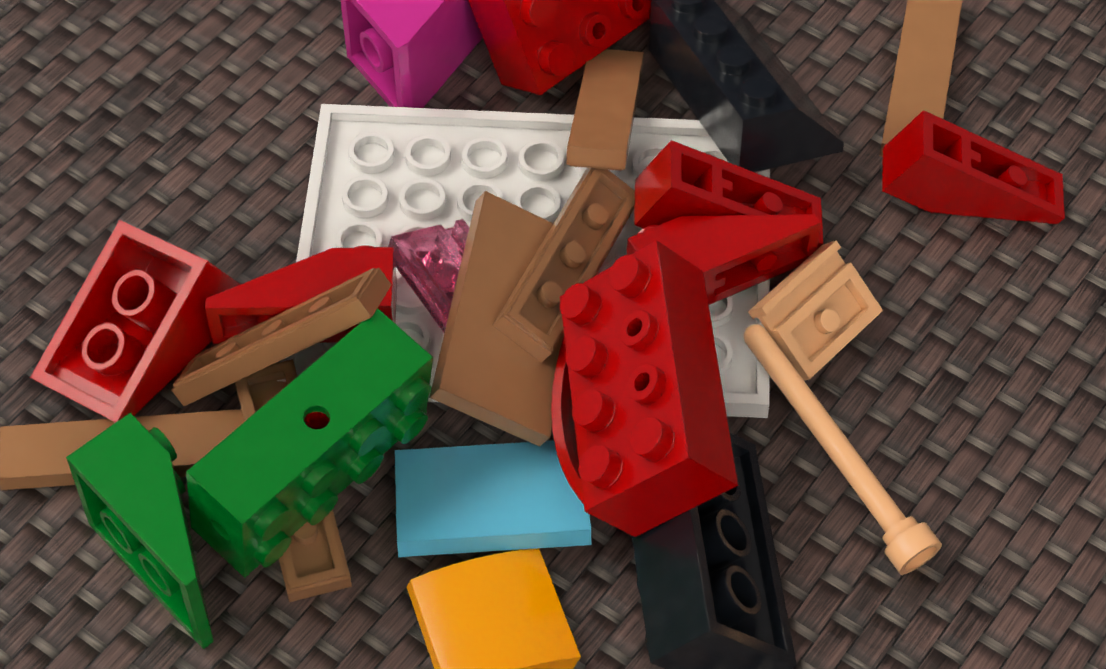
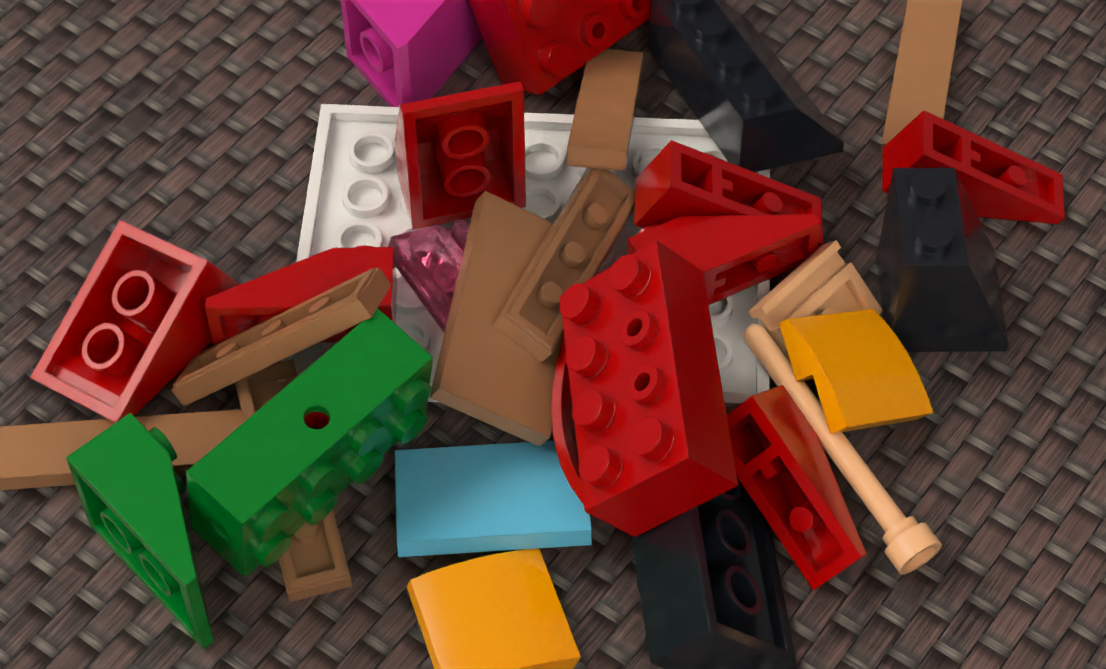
(458, 149): none -> red slope
(793, 484): none -> red slope
(857, 369): none -> light orange slope
(938, 267): none -> black slope

